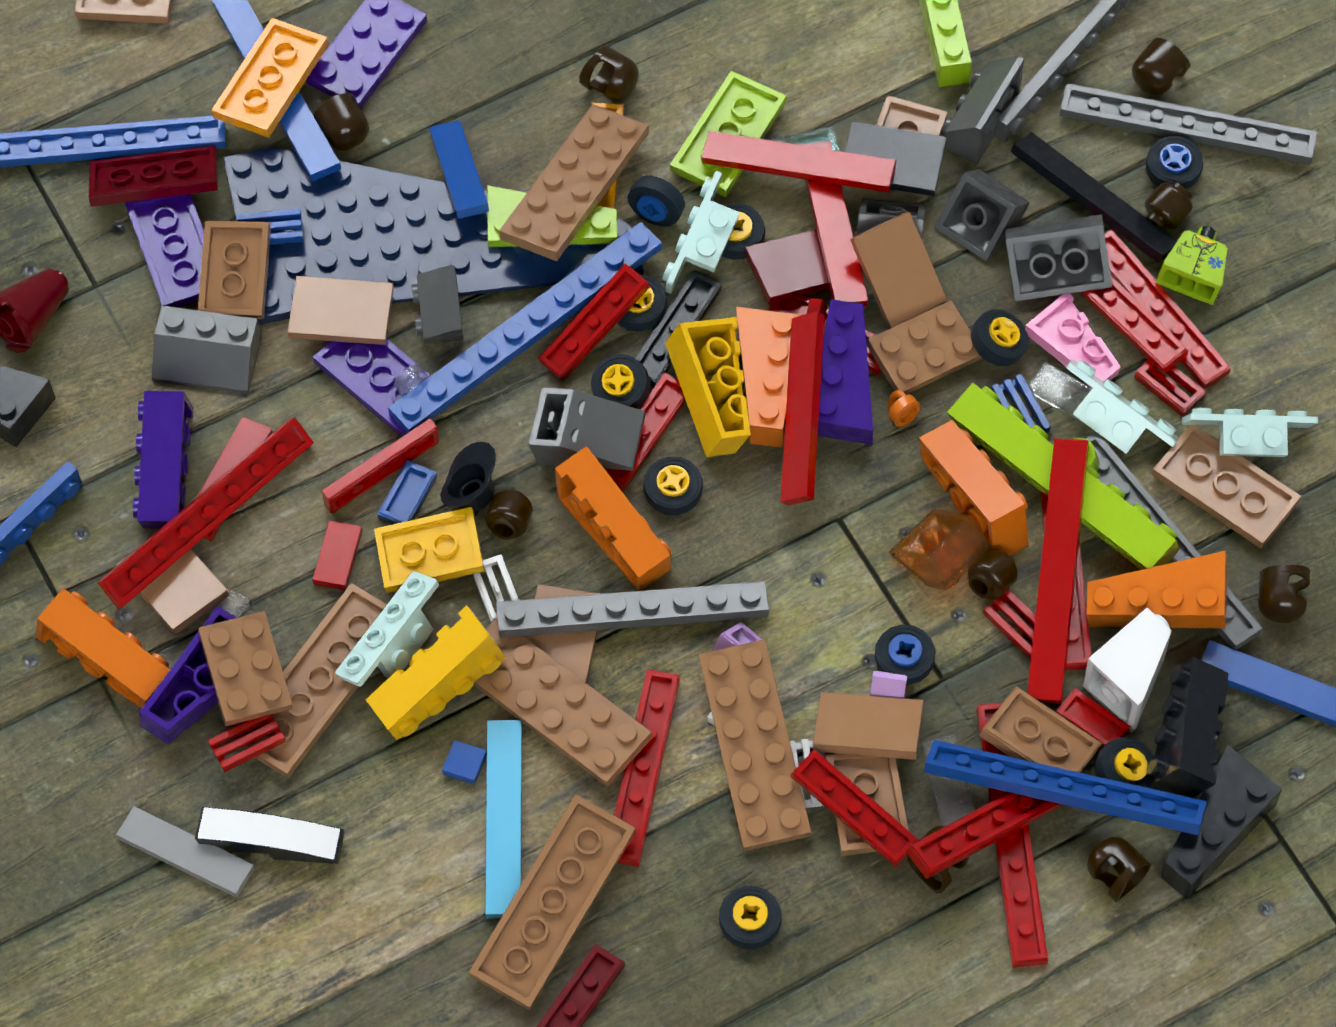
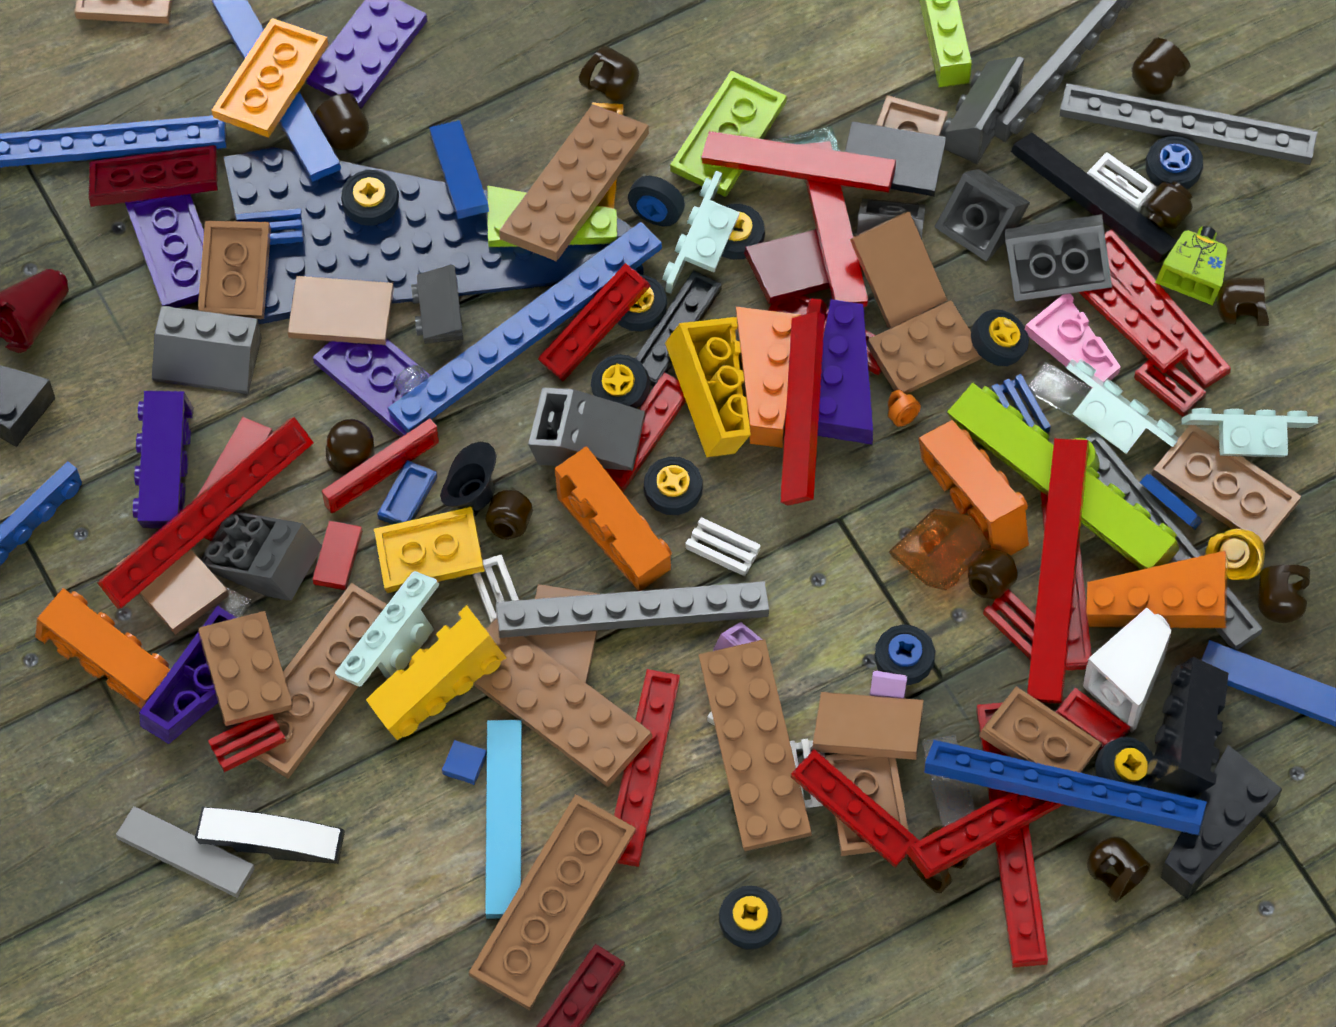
(262, 553): none -> dark grey slope
(349, 445): none -> dark brown helmet
(381, 198): none -> black wheel
(728, 536): none -> white tile
(1118, 184): none -> white tile
(1171, 501): none -> blue tile
(1242, 298): none -> dark brown helmet
(1243, 551): none -> yellow hair

